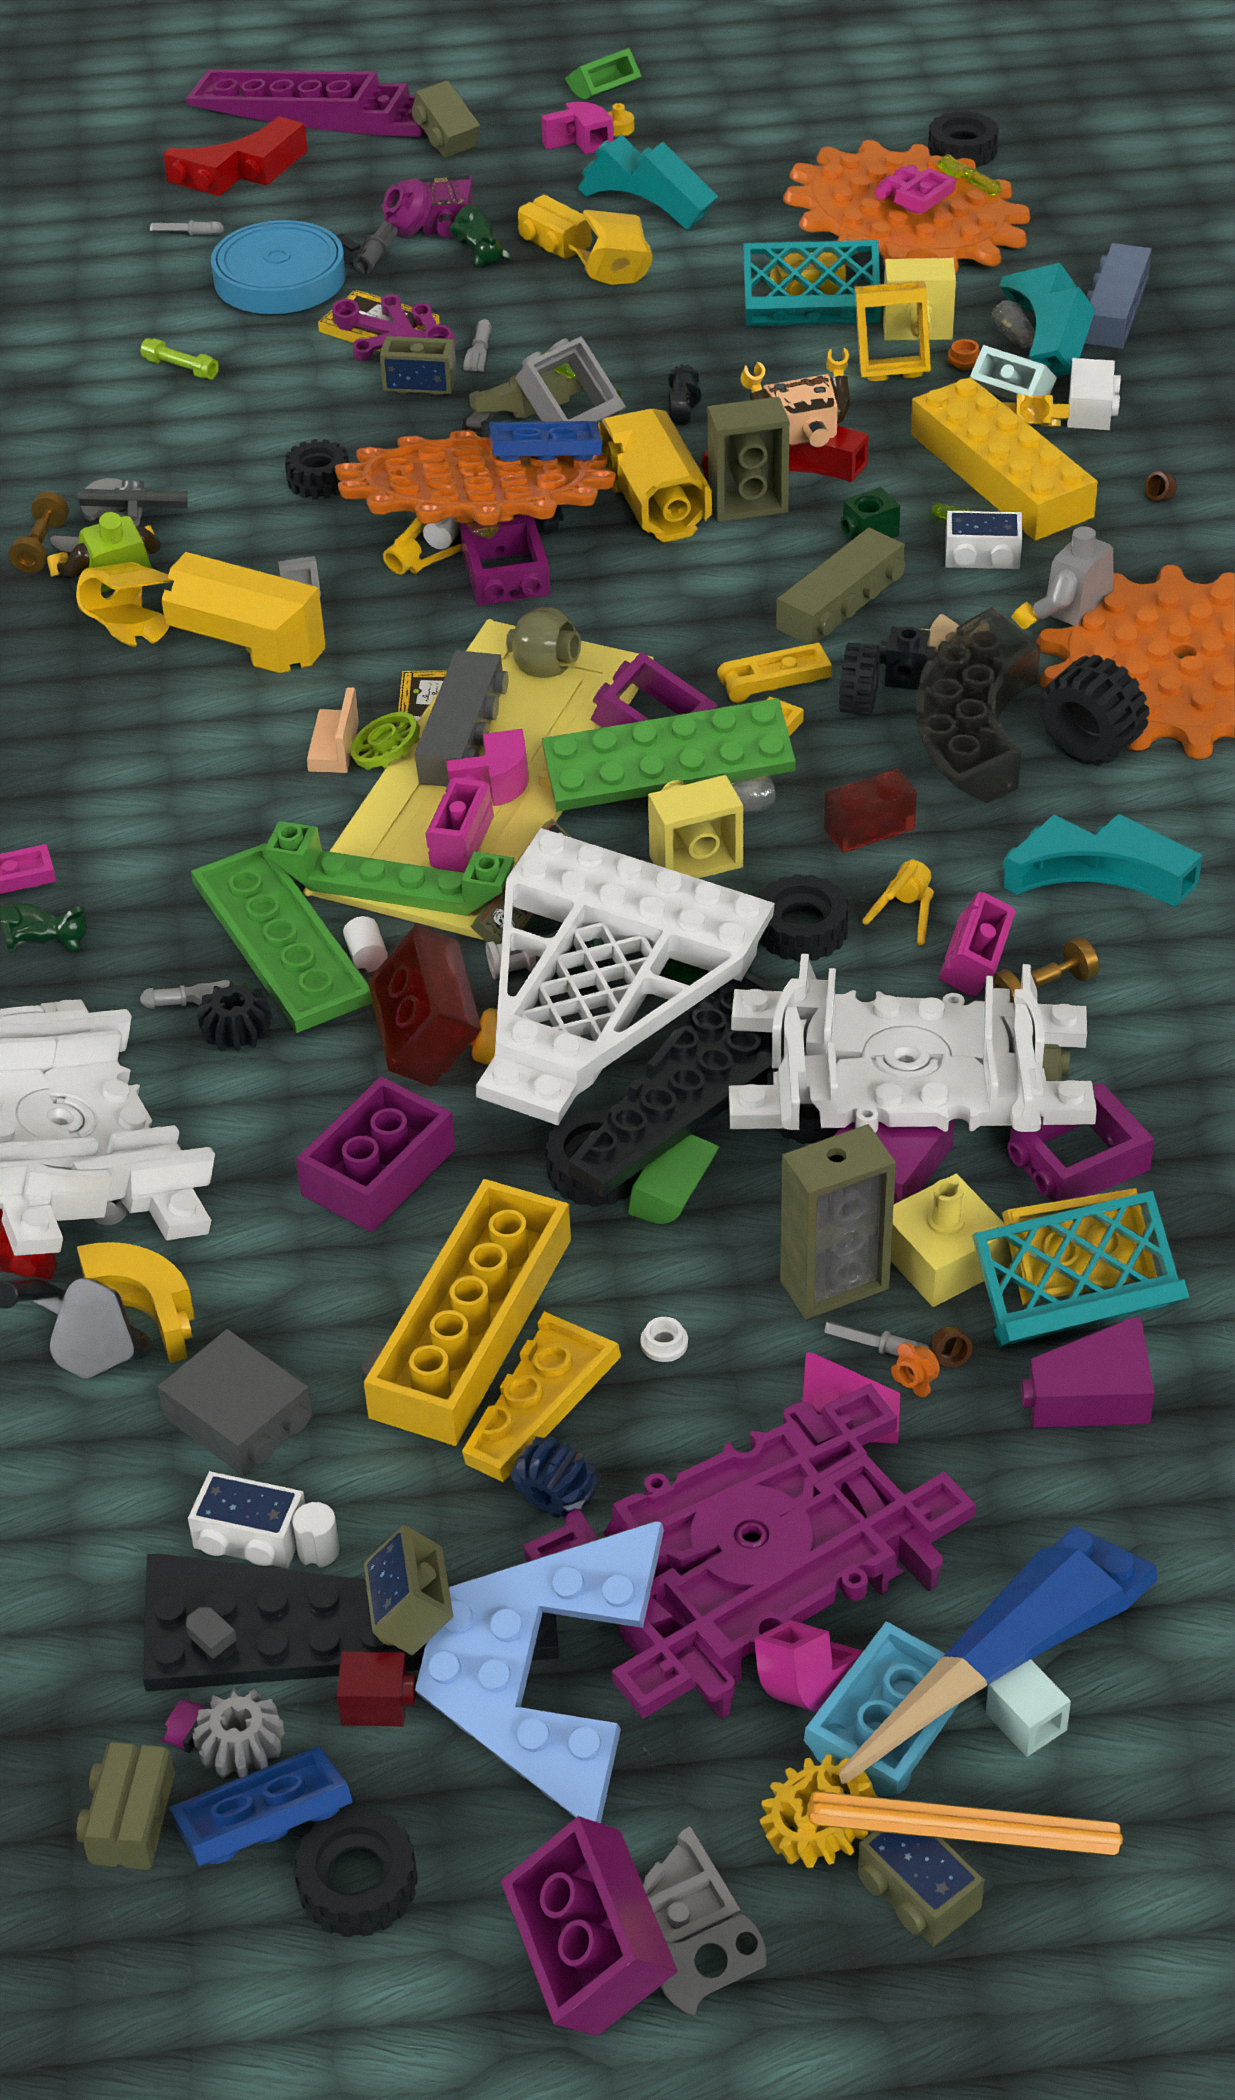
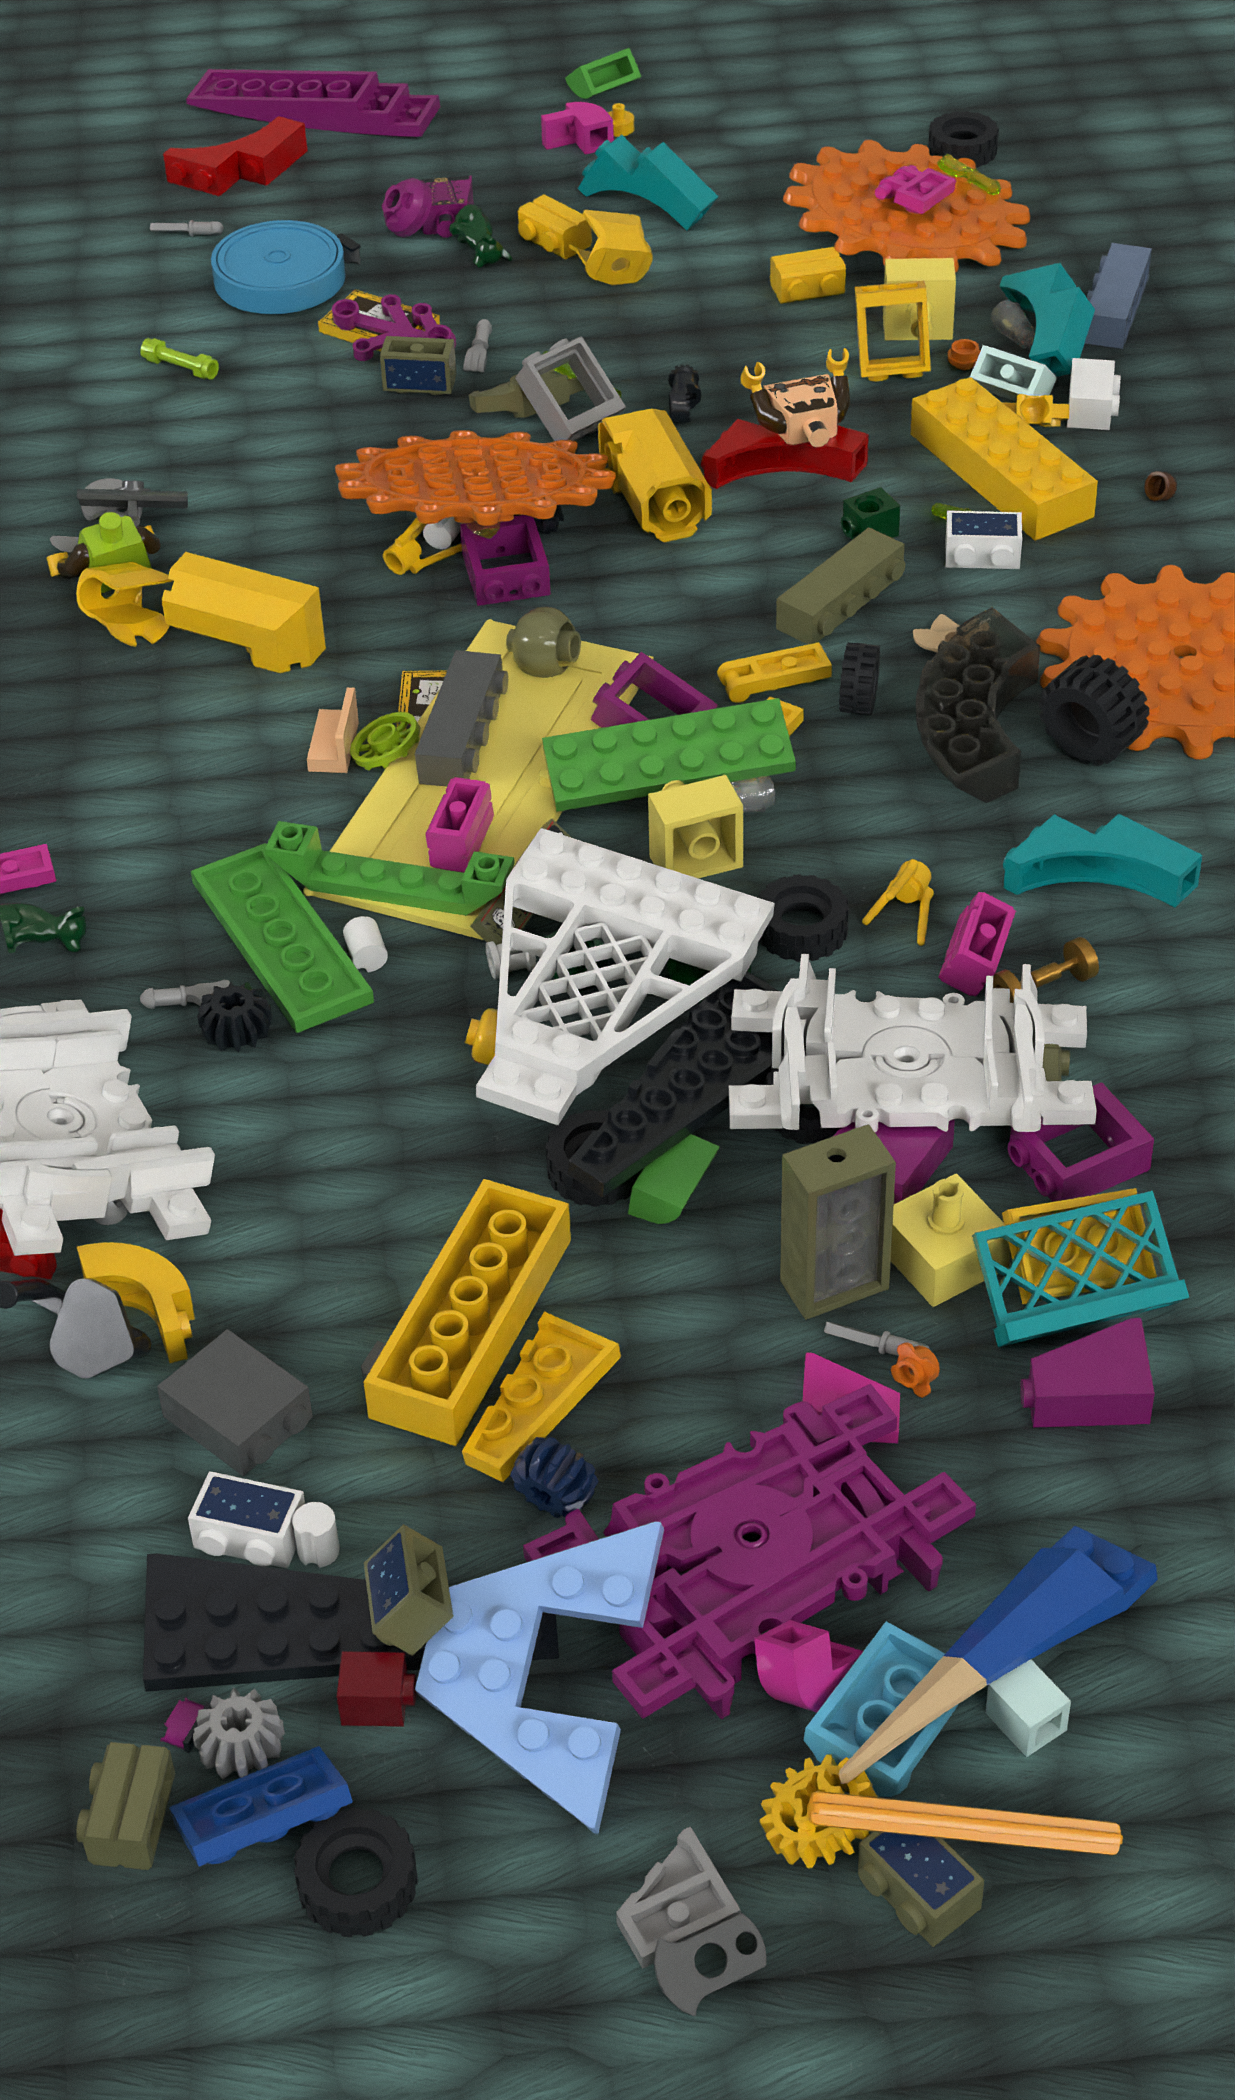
(49, 512): pearl gold wheel -> none
(210, 1631): dark grey piece -> none
(300, 570): light grey tile -> none
(312, 468): black tyre -> none
(375, 248): dark grey axle -> none
(376, 1154): magenta brick -> none
(424, 1005): clear red brick -> none
(445, 119): olive brick -> none
(477, 421): dark grey piece -> none
(502, 765): dark pink brick -> none
(545, 440): blue plate -> none
(588, 1926): magenta brick -> none
(664, 1339): white plate -> none
(748, 458): olive brick -> none
(808, 308): teal fence -> none
(870, 810): clear red brick -> none
(906, 656): black brick -> none
(957, 1349): reddish brown hinge -> none
(1077, 581): light grey torso -> none

